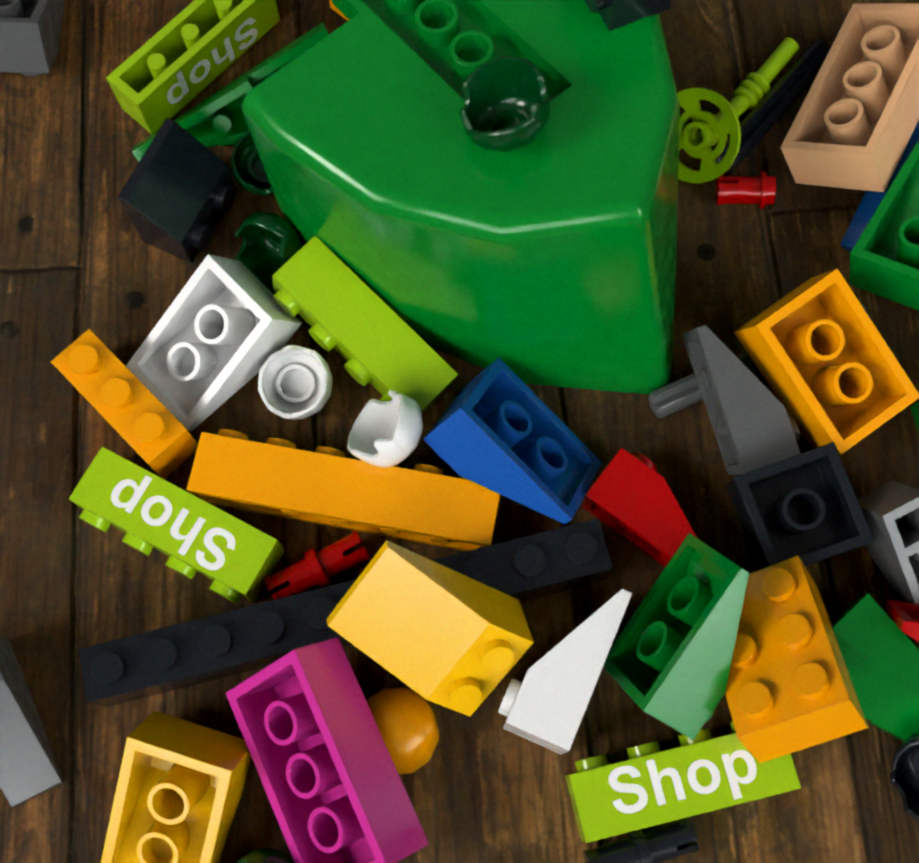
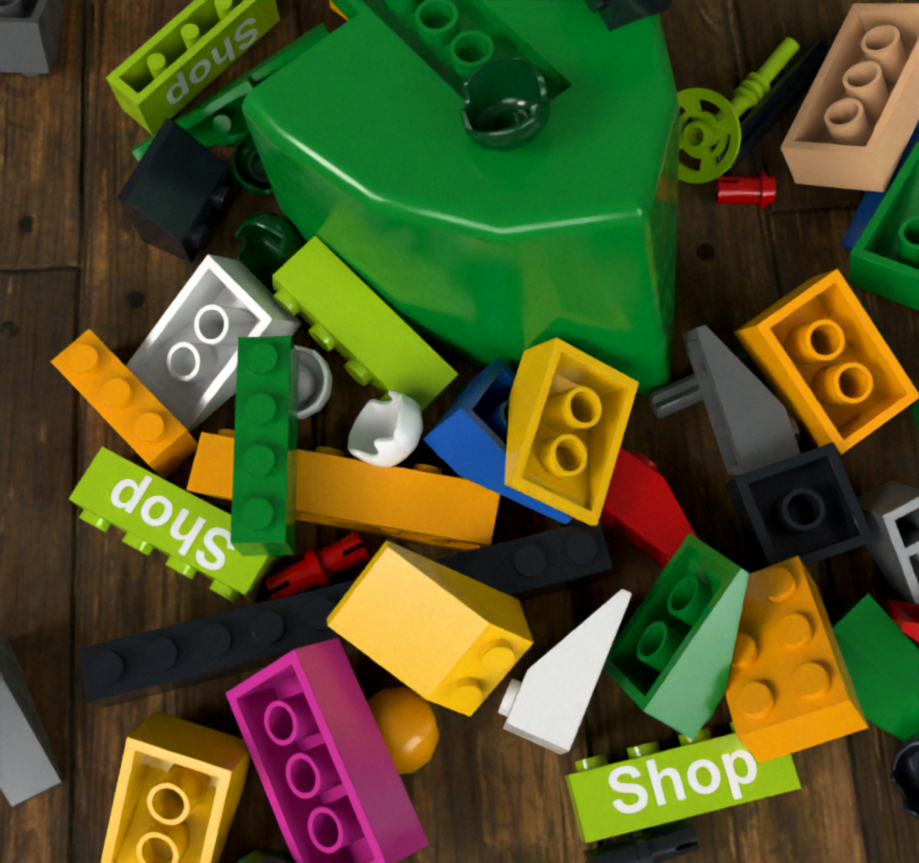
(265, 447): none -> green brick
(566, 428): none -> yellow slope

